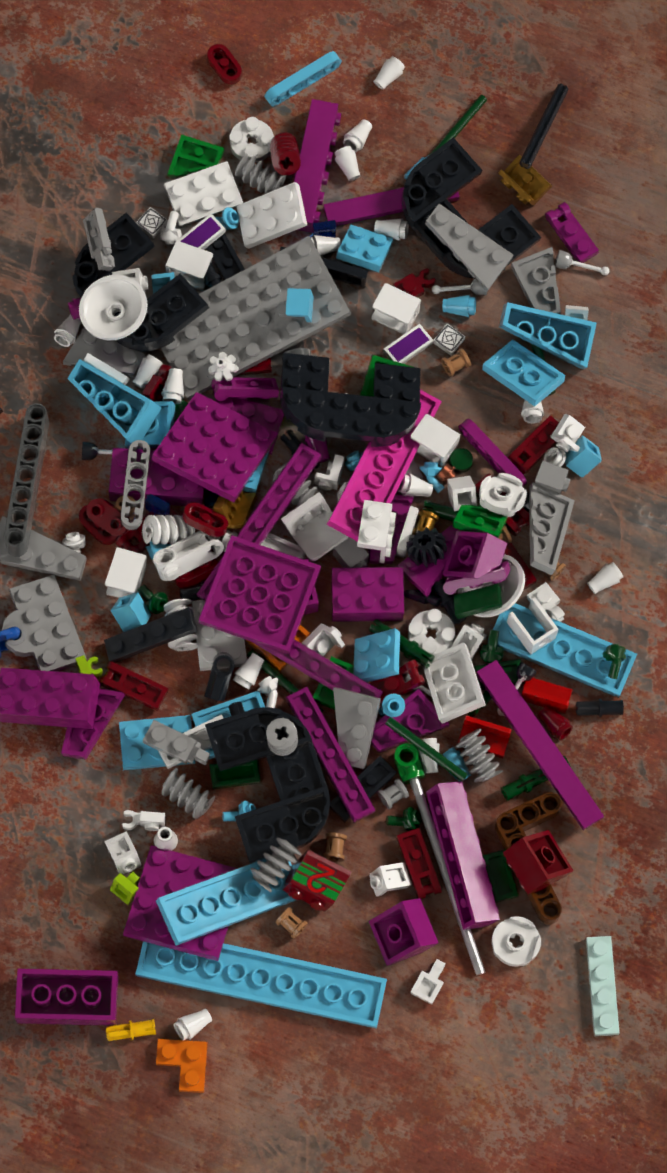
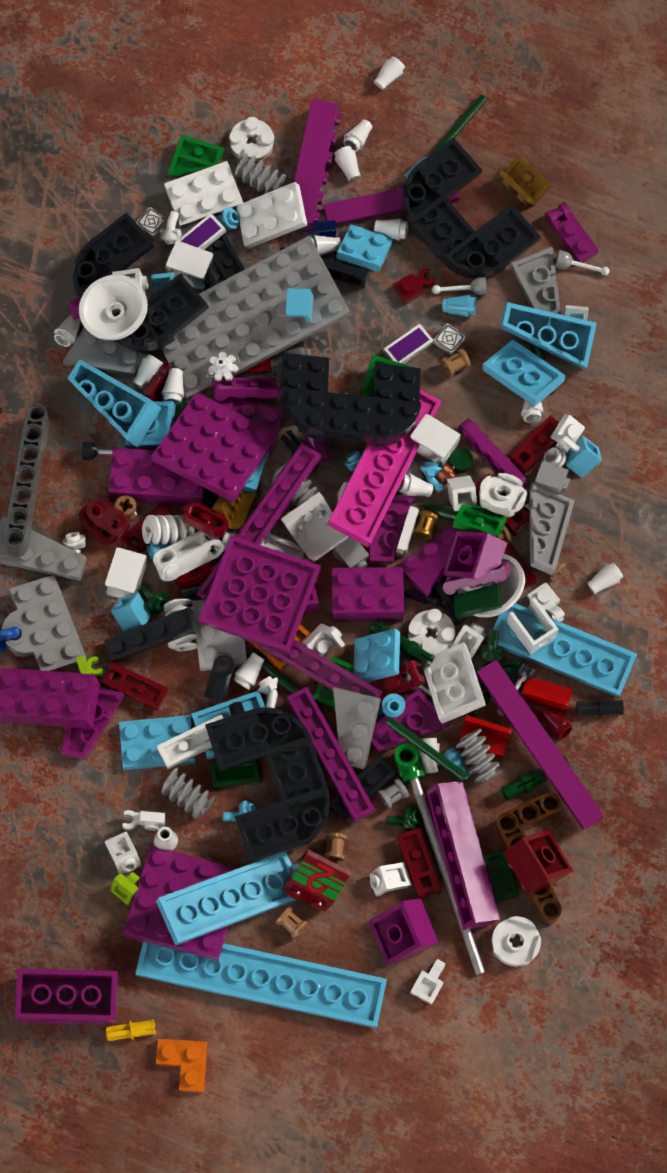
(98, 239): light grey hinge -> none
(98, 364): white tile -> none
(135, 484): light grey beam -> none
(157, 505): clear blue tile -> none
(175, 744): light grey hinge -> none
(191, 1024): white cone -> none
(226, 65): dark red plate -> none
(275, 864): light grey piece -> none
(278, 728): light grey piece -> none
(285, 154): dark red piece -> none
(303, 78): medium azure beam -> none
(333, 474): white bracket -> none
(377, 527): white bracket -> none
(395, 309): white piece -> none
(426, 547): black gear -> none
(475, 250): light grey wing -> none
(543, 126): black axle -> none
(602, 986): light aqua plate -> none
(615, 654): dark green plate -> none

